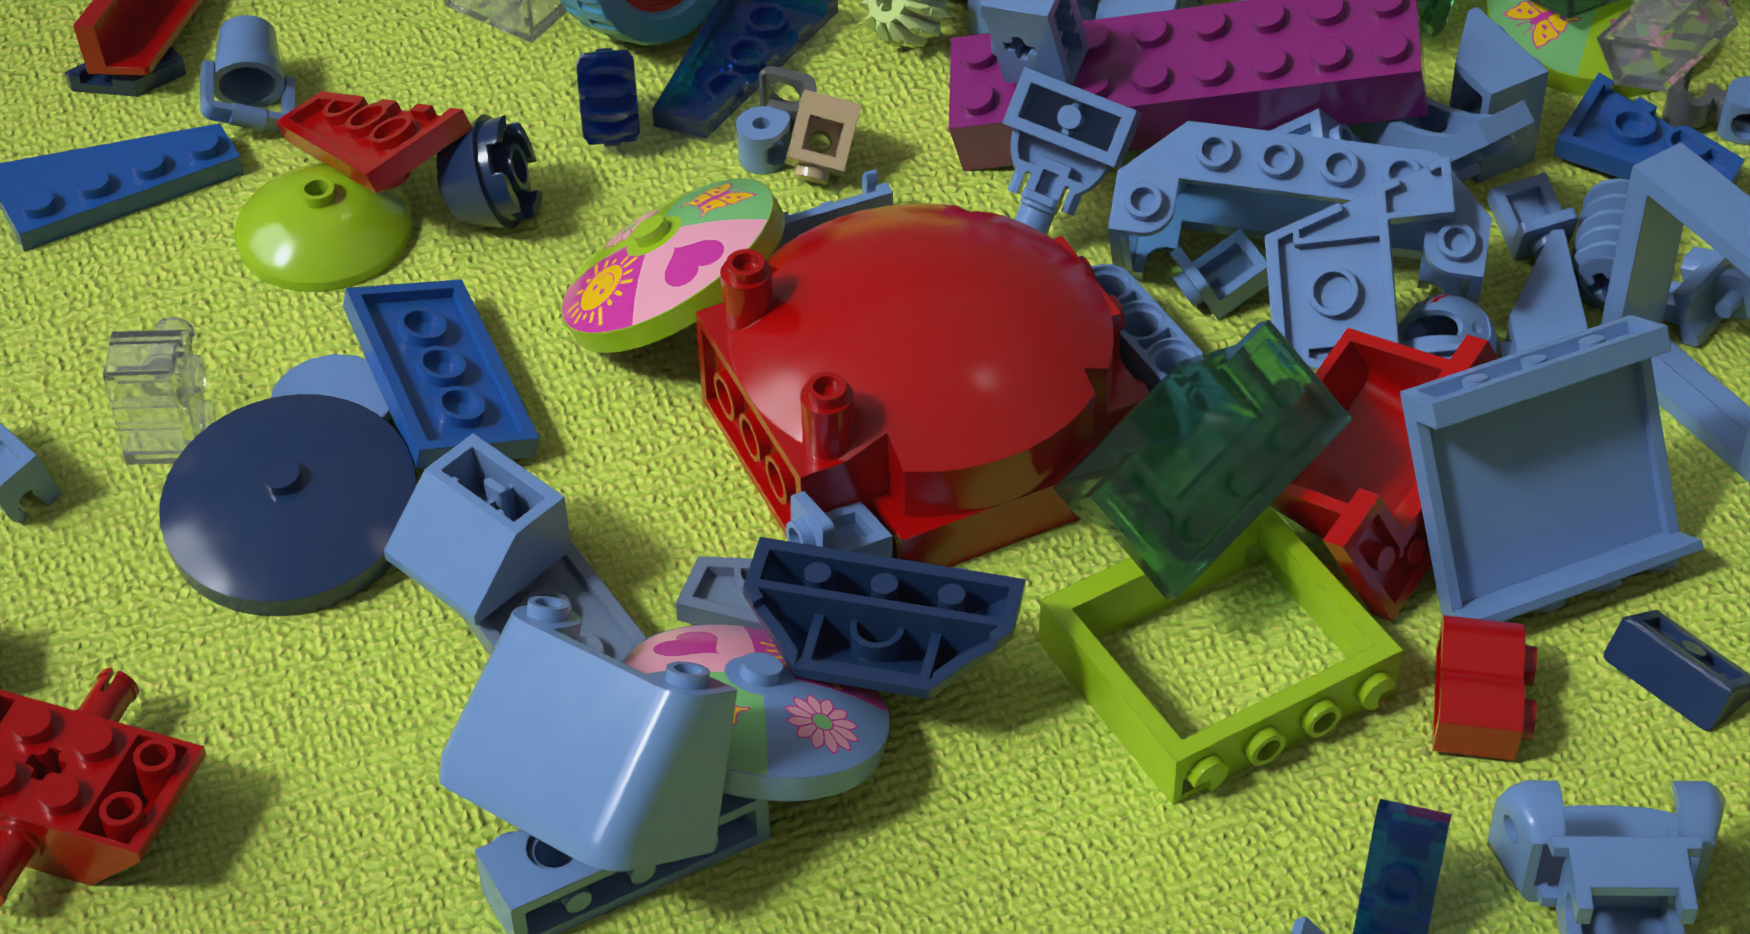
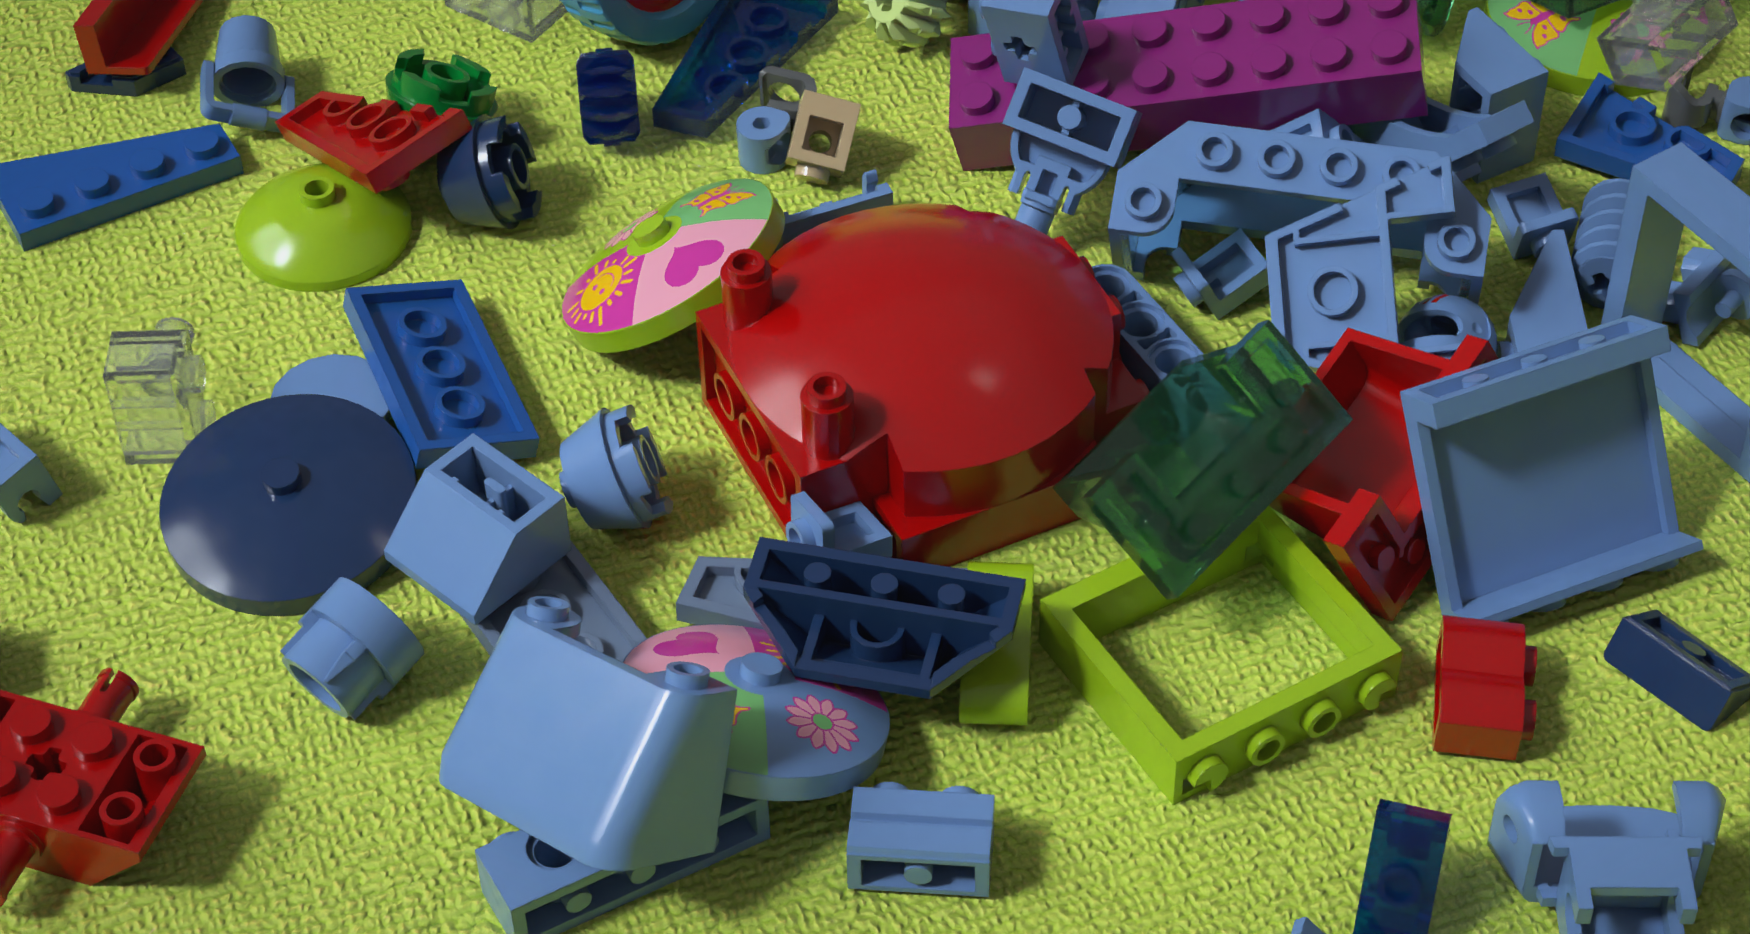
(350, 649): none -> medium blue piece
(441, 84): none -> green cone
(613, 472): none -> medium blue cone
(920, 840): none -> medium blue brick
(999, 686): none -> lime beam

